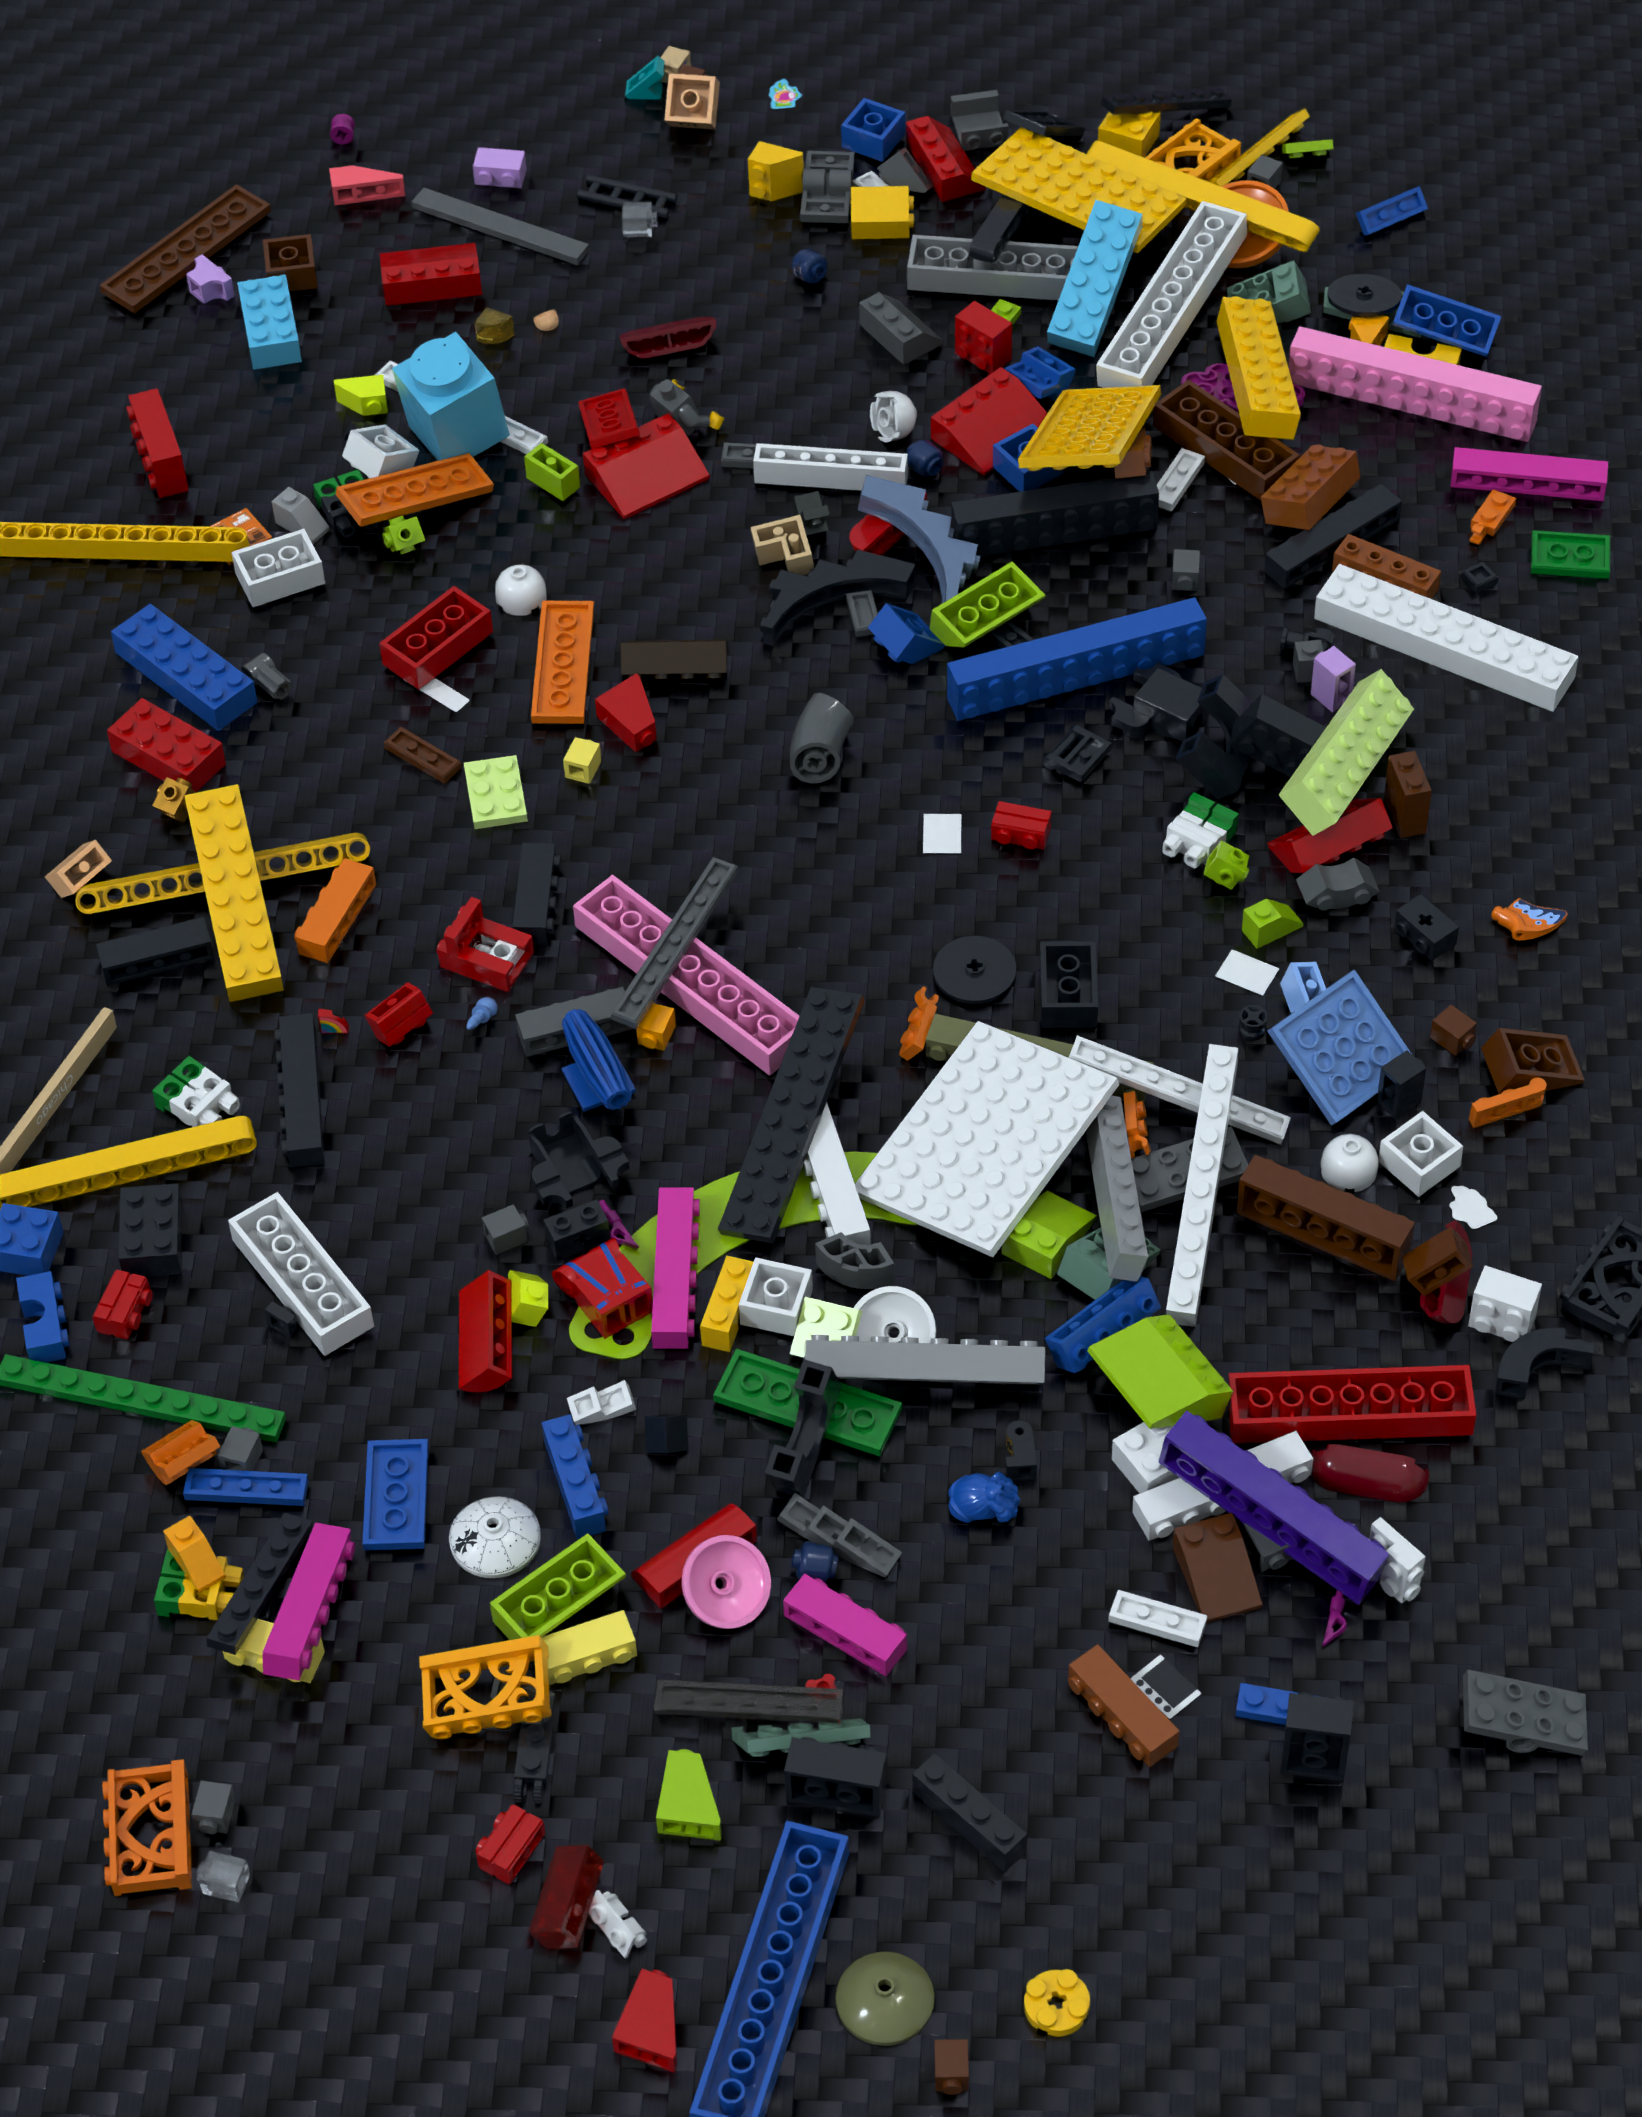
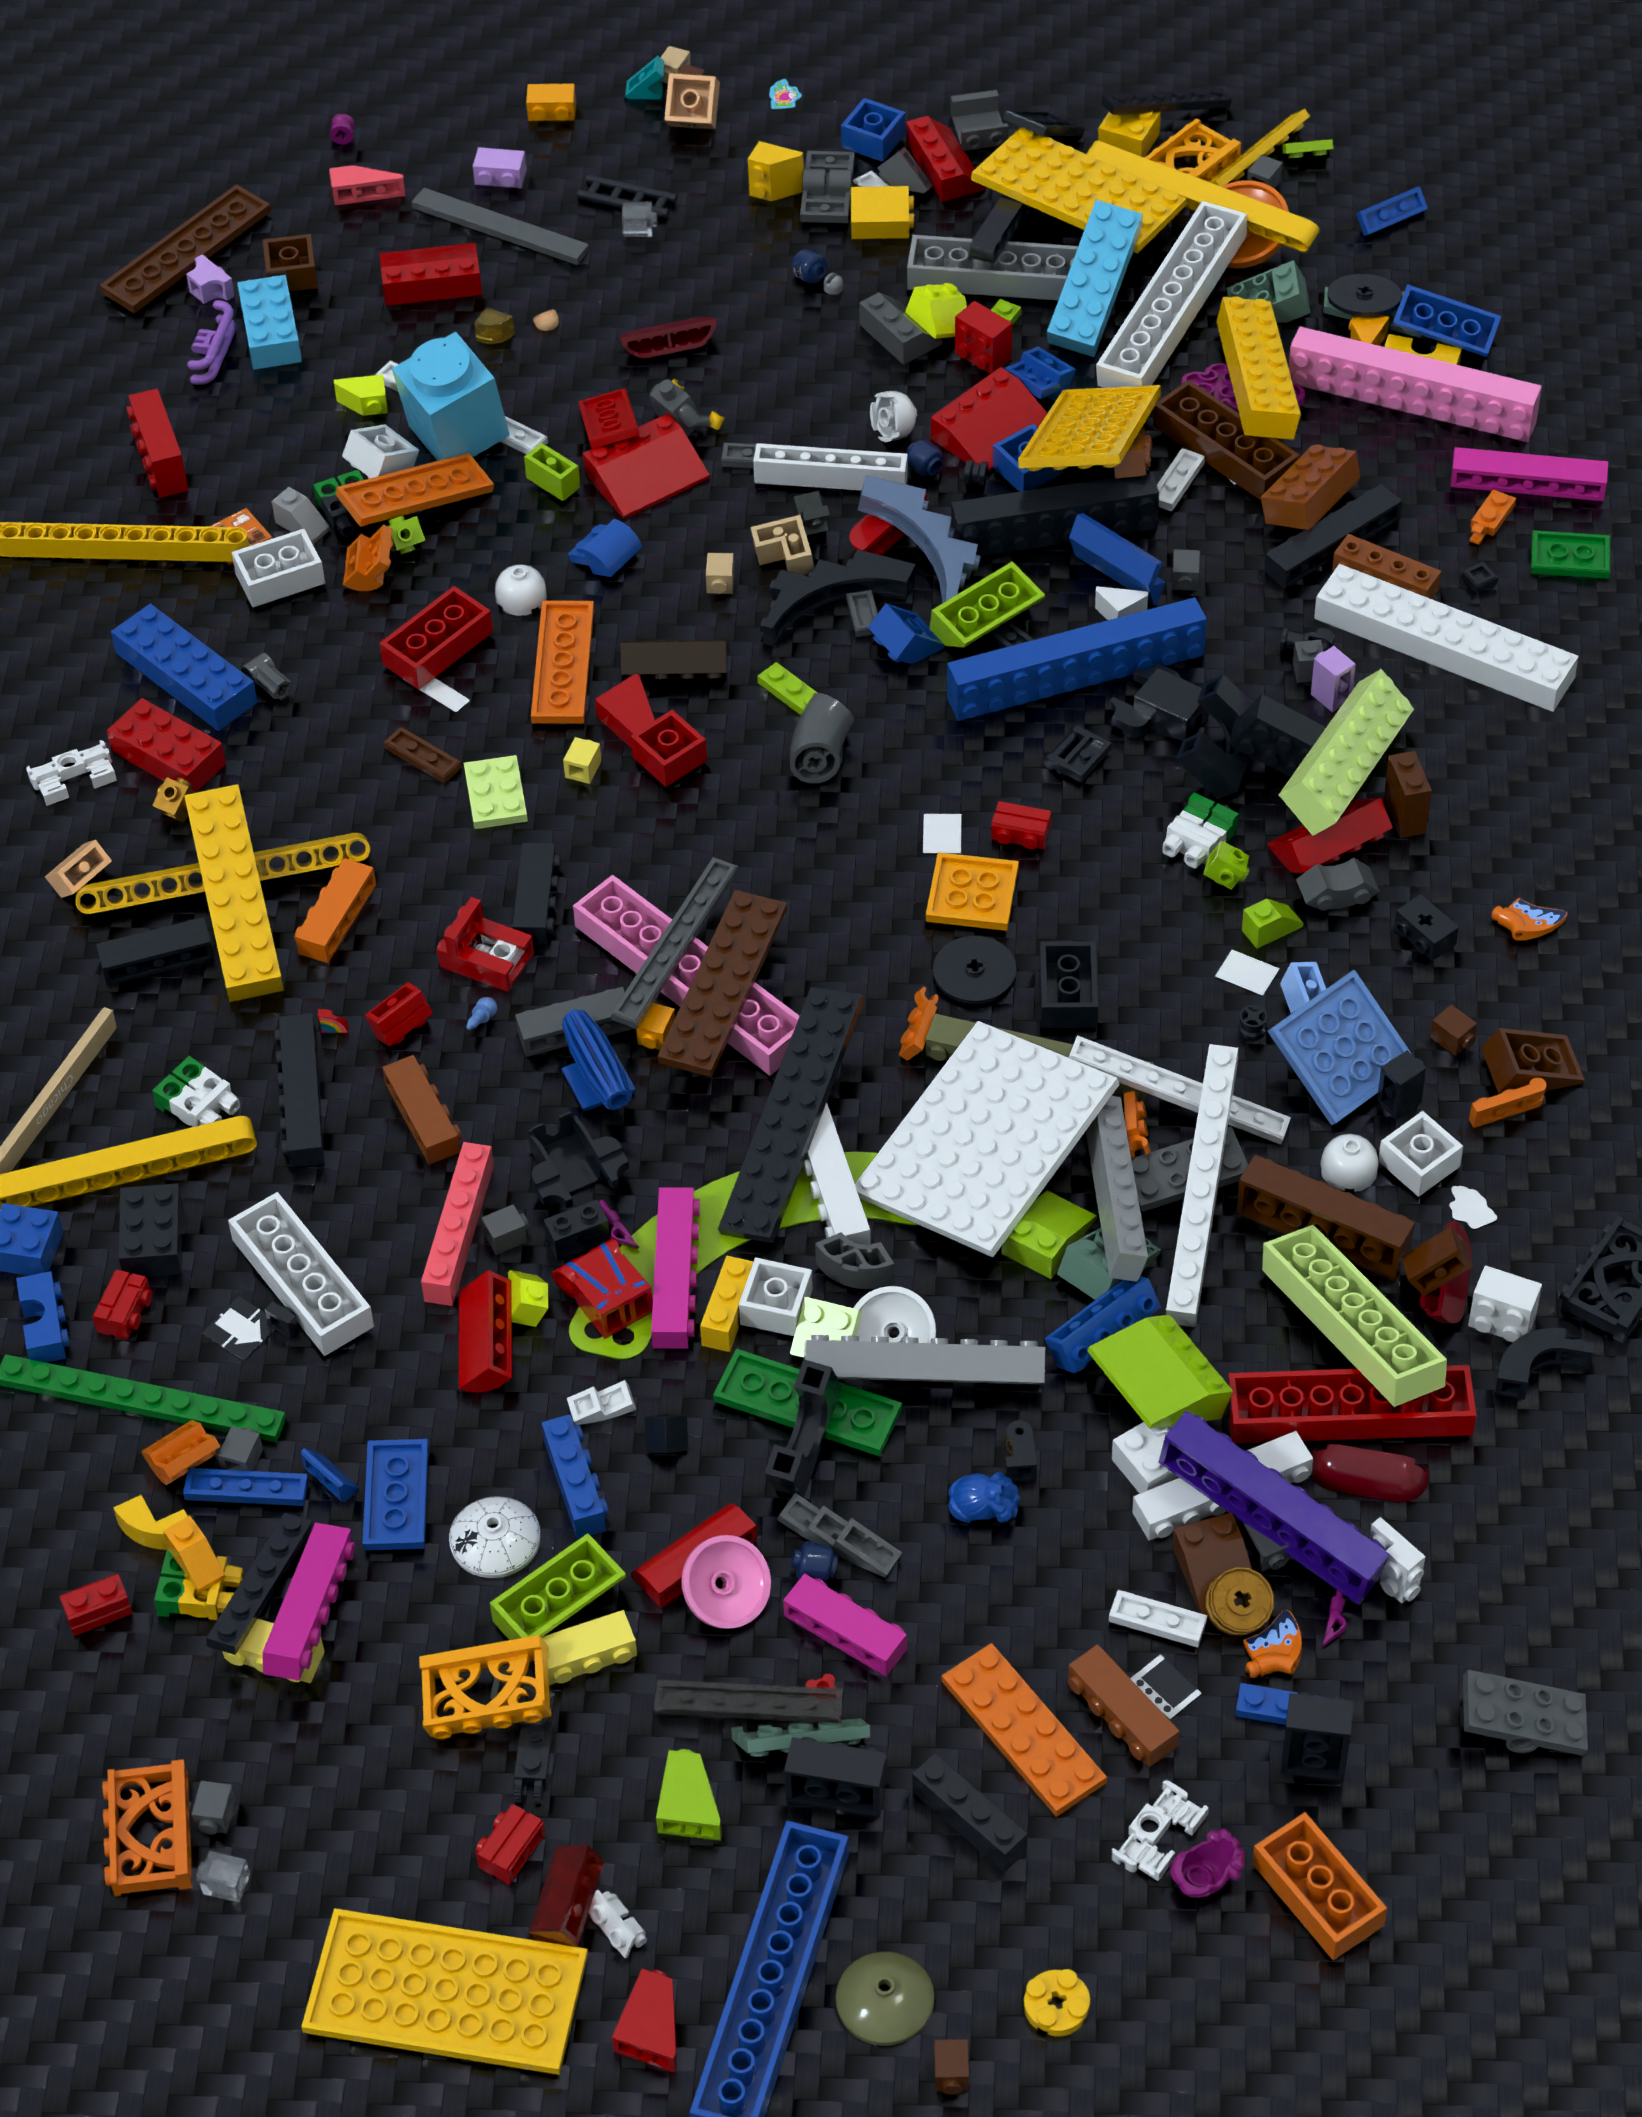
(53, 772): none -> white piece
(95, 1604): none -> red brick
(140, 1525): none -> yellow brick
(213, 344): none -> medium lavender piece
(239, 1328): none -> sticker
(328, 1475): none -> blue slope
(368, 560): none -> orange brick
(421, 1109): none -> dark orange brick
(445, 1991): none -> yellow plate
(457, 1224): none -> coral brick
(551, 102): none -> light orange brick
(606, 548): none -> blue brick
(669, 748): none -> red brick
(720, 573): none -> tan brick
(722, 983): none -> reddish brown plate
(786, 687): none -> lime plate
(833, 284): none -> light grey hinge
(936, 308): none -> neon yellow slope
(972, 891): none -> light orange plate
(976, 473): none -> black wheel
(1024, 1729): none -> orange plate
(1116, 557): none -> blue slope
(1120, 602): none -> white slope
(1164, 1809): none -> white piece
(1208, 1864): none -> magenta hair
(1245, 1617): none -> pearl gold wheel
(1275, 1648): none -> orange arm
(1319, 1886): none -> orange brick
(1354, 1315): none -> yellowish green brick

